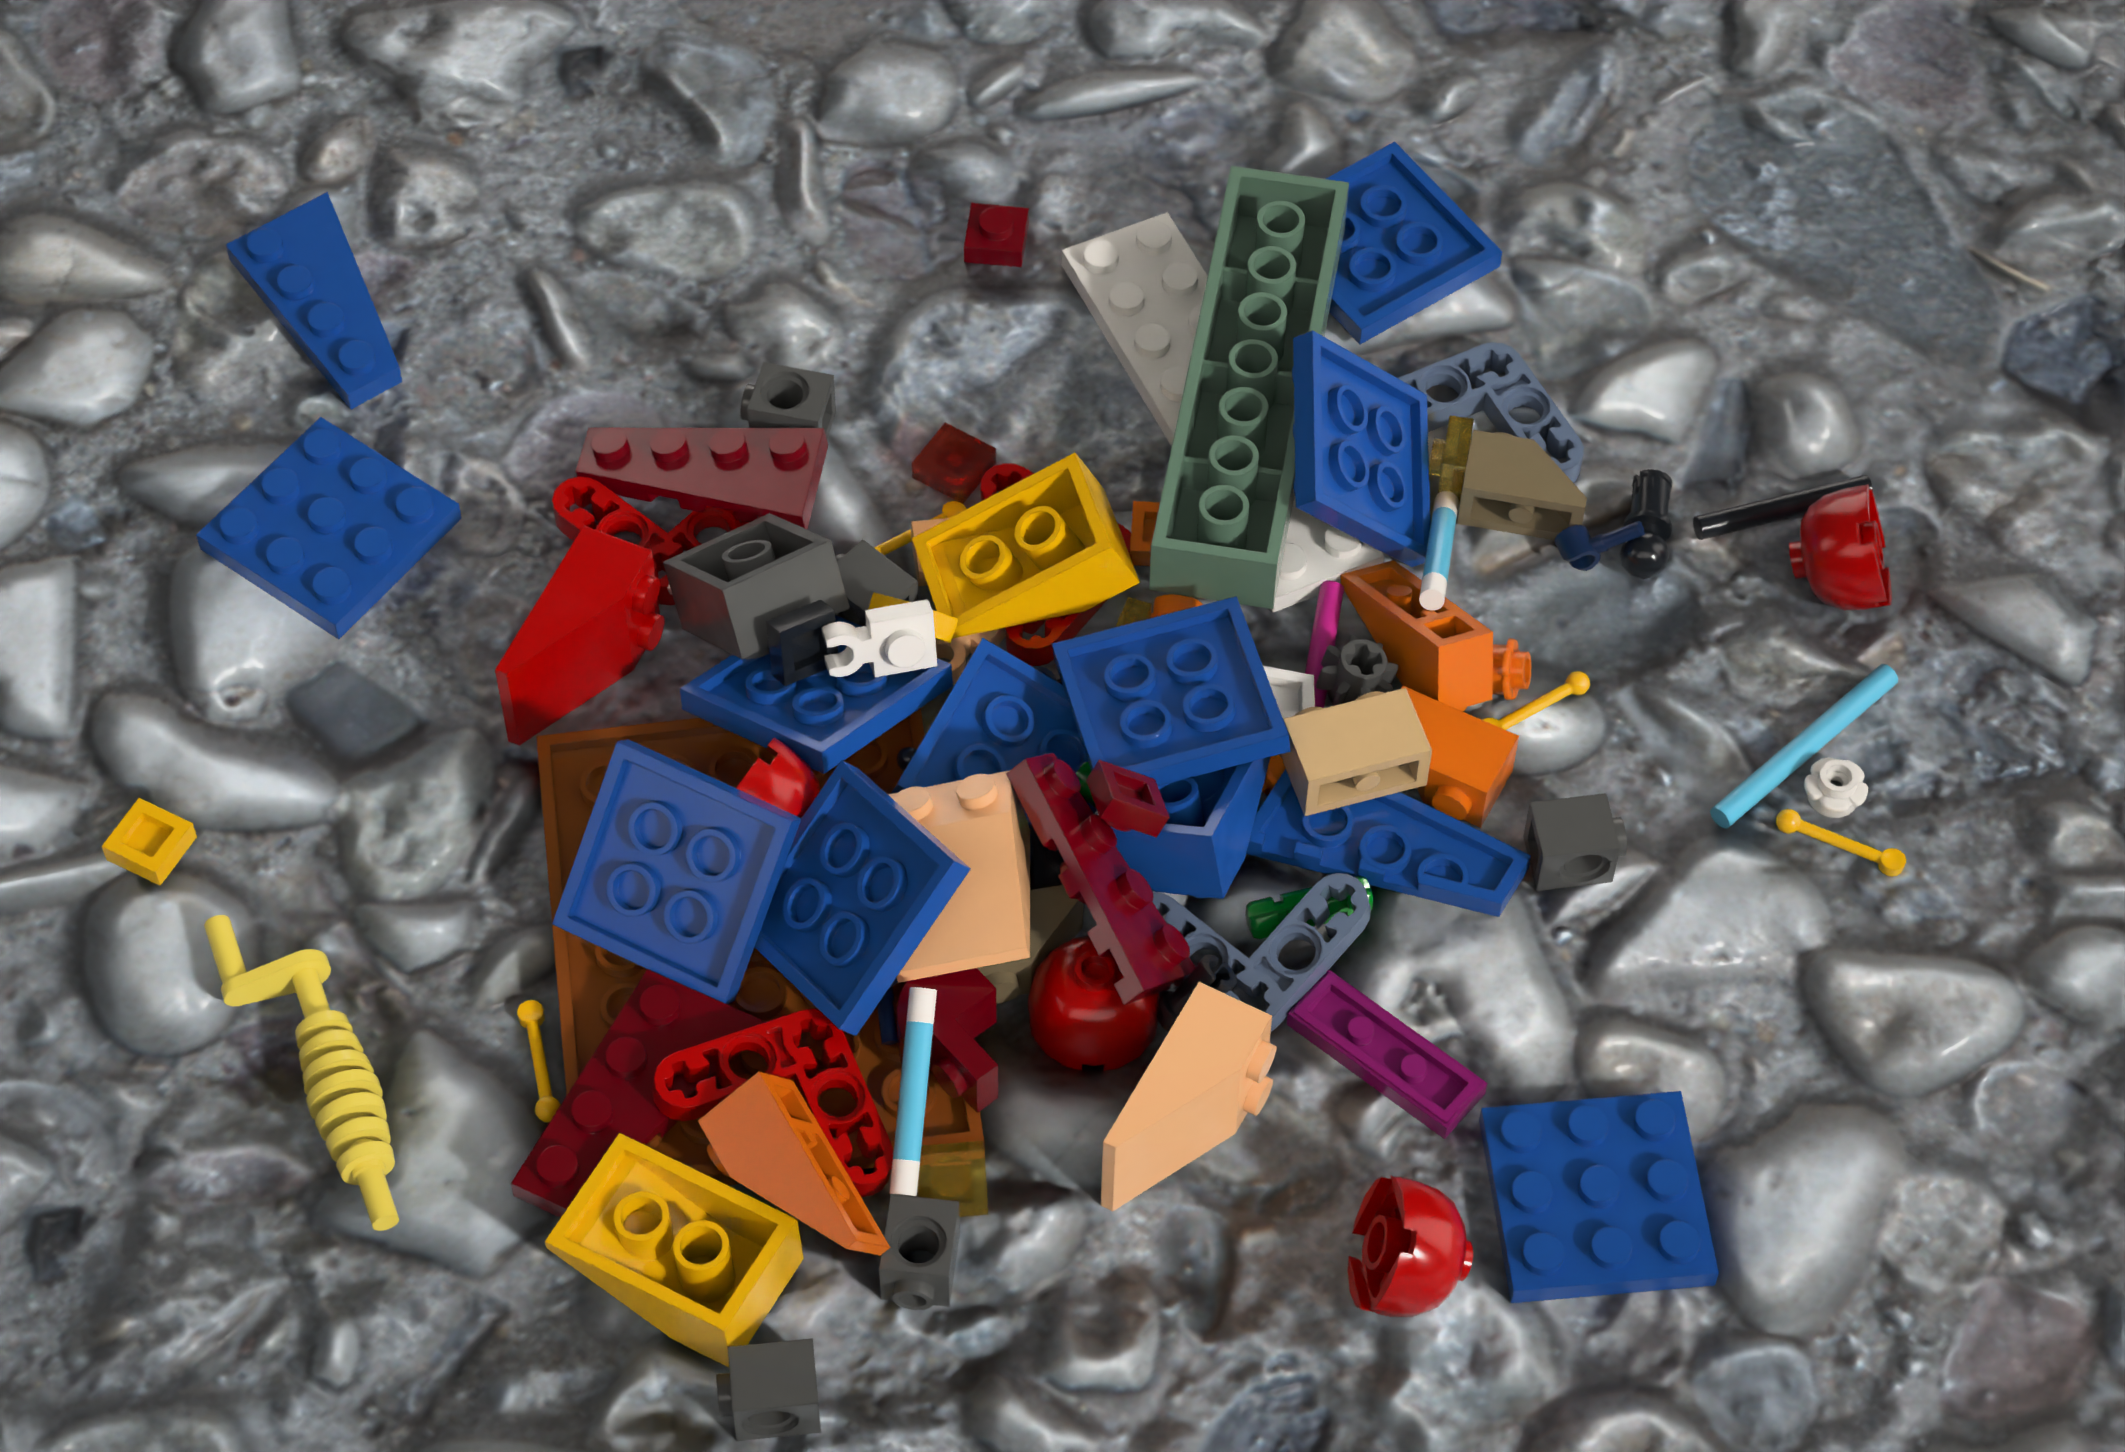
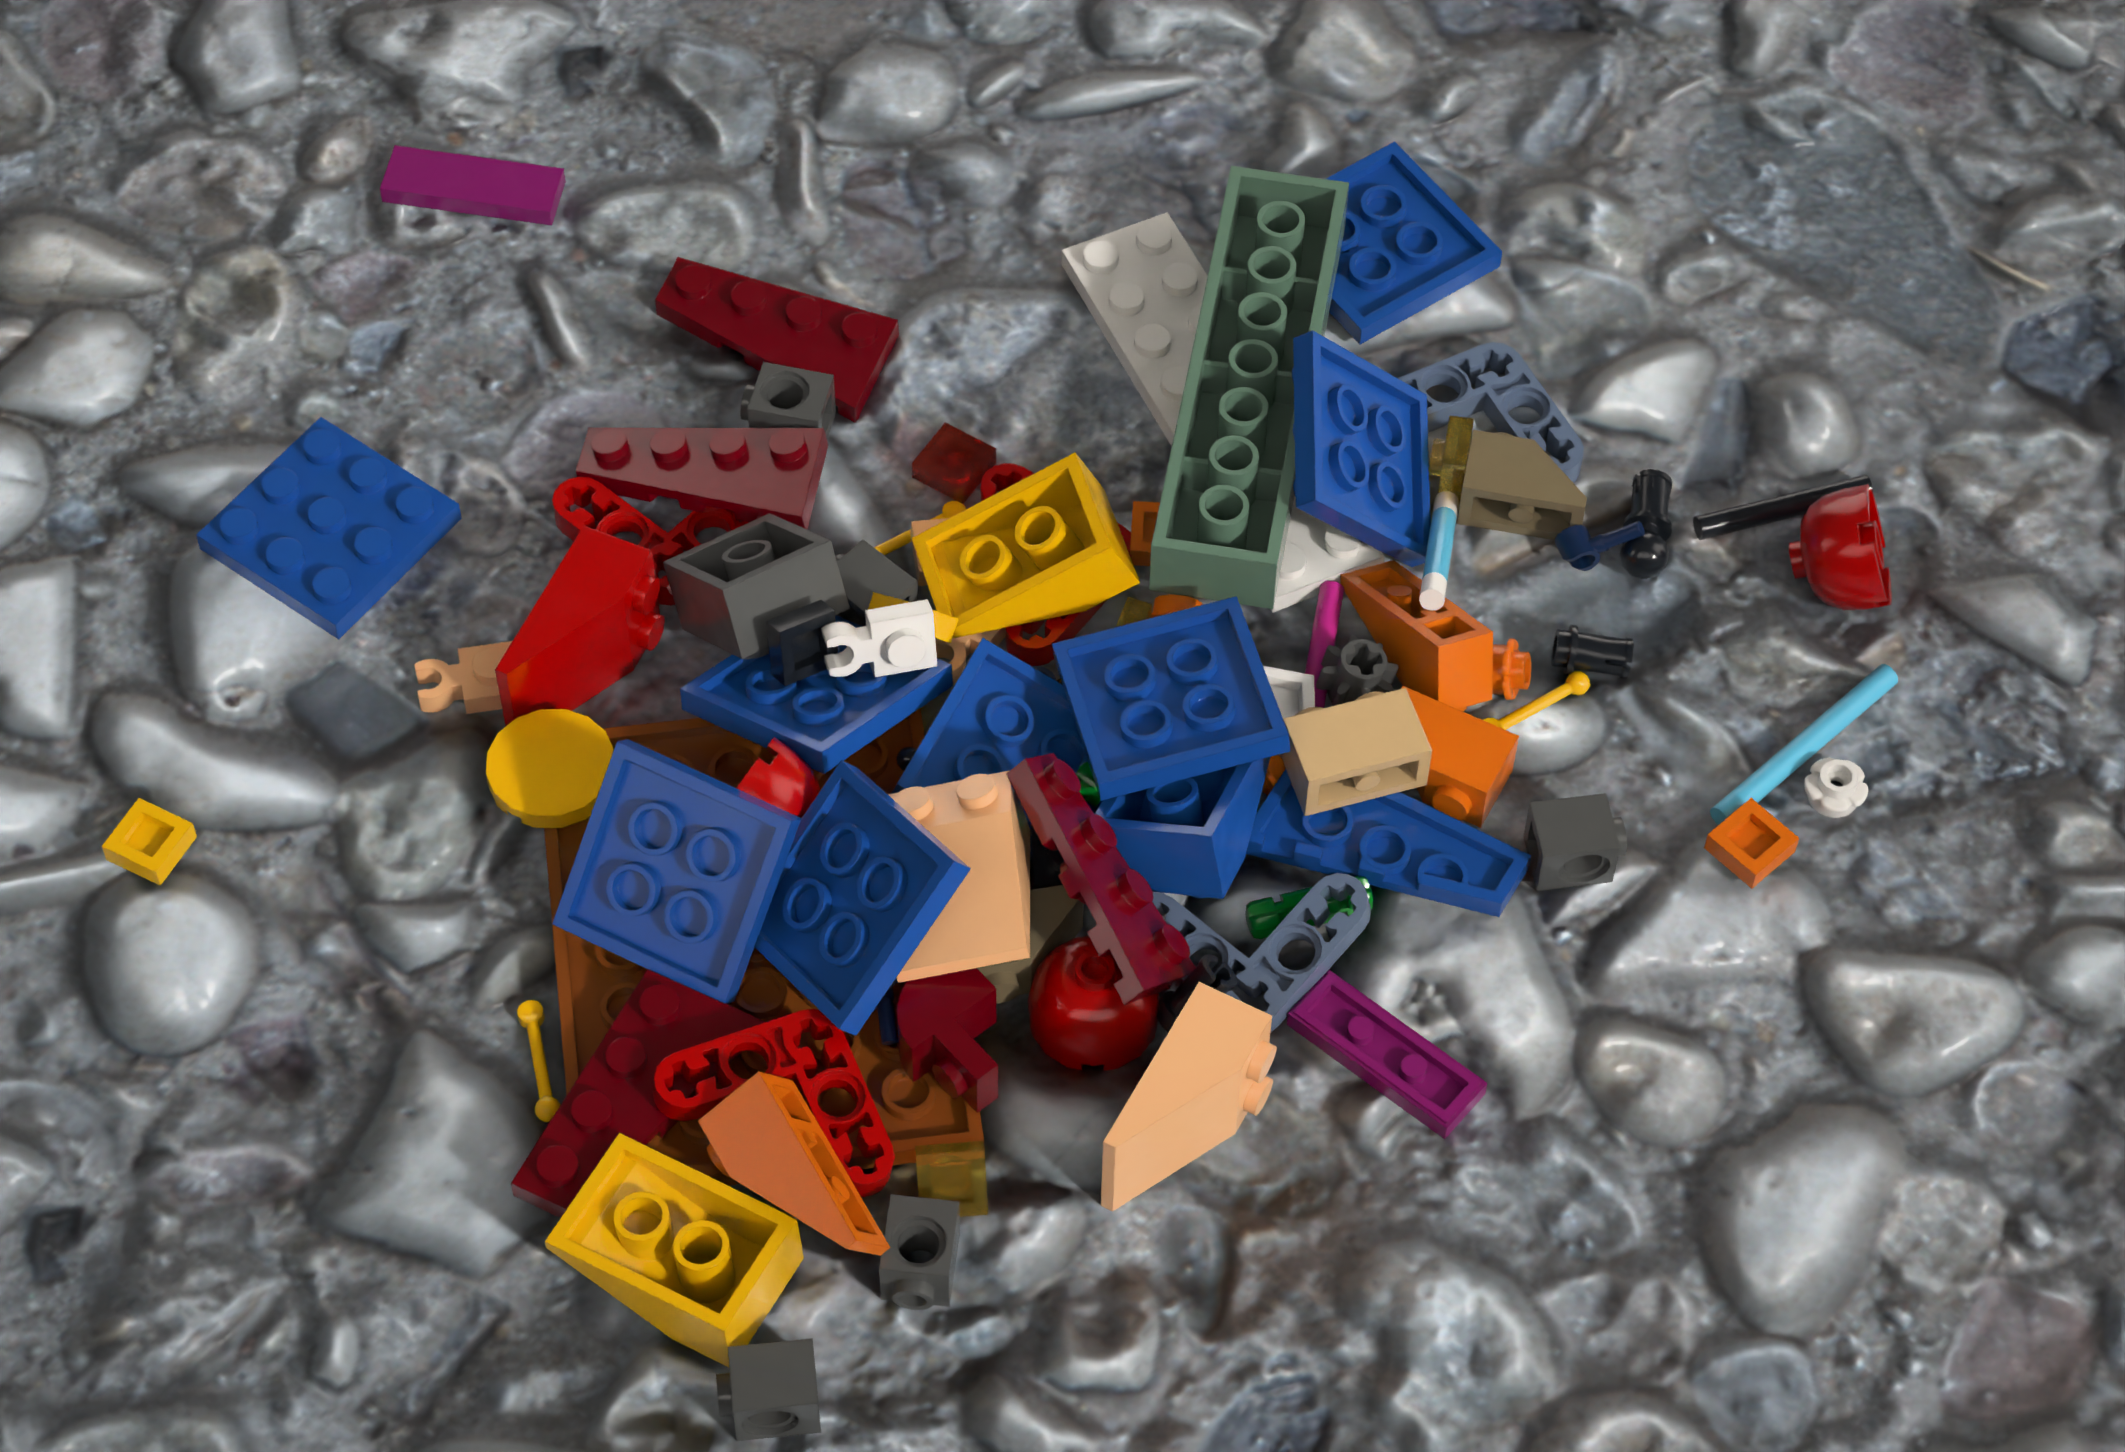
(319, 296): blue wing -> none
(337, 1075): light yellow piece -> none
(469, 680): none -> light nougat plate
(473, 185): none -> magenta tile
(548, 767): none -> yellow tile
(781, 327): none -> dark red wing
(913, 1091): medium azure bar -> none
(996, 235): dark red plate -> none
(1127, 799): dark red plate -> none
(1410, 1249): red cylinder -> none
(1591, 652): none -> black pin
(1597, 1197): blue plate -> none
(1751, 843): none -> orange plate
(1890, 861): yellow hinge -> none

